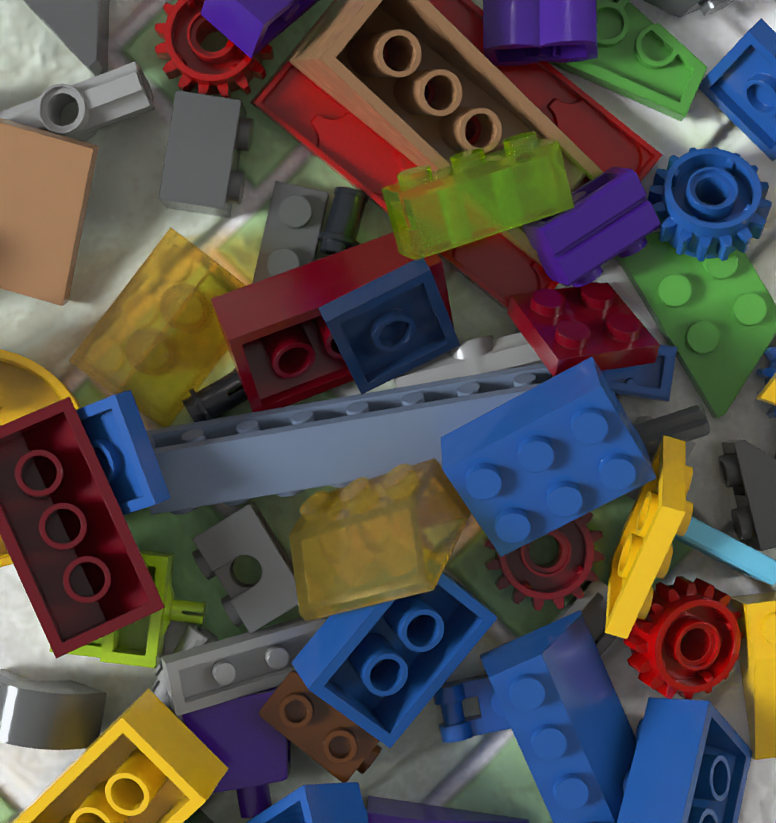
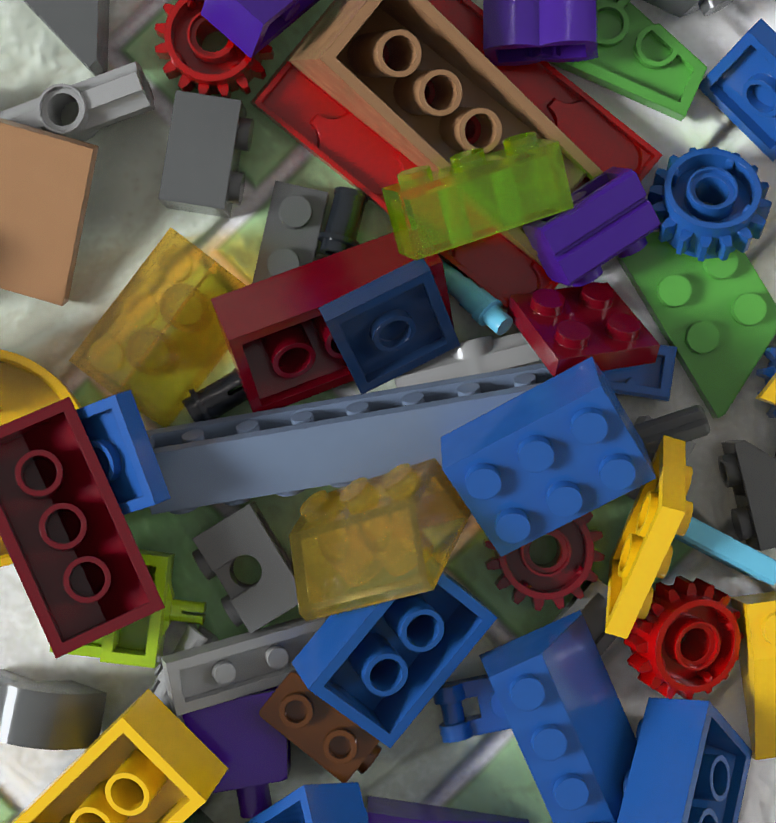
(477, 301): none -> medium azure animal

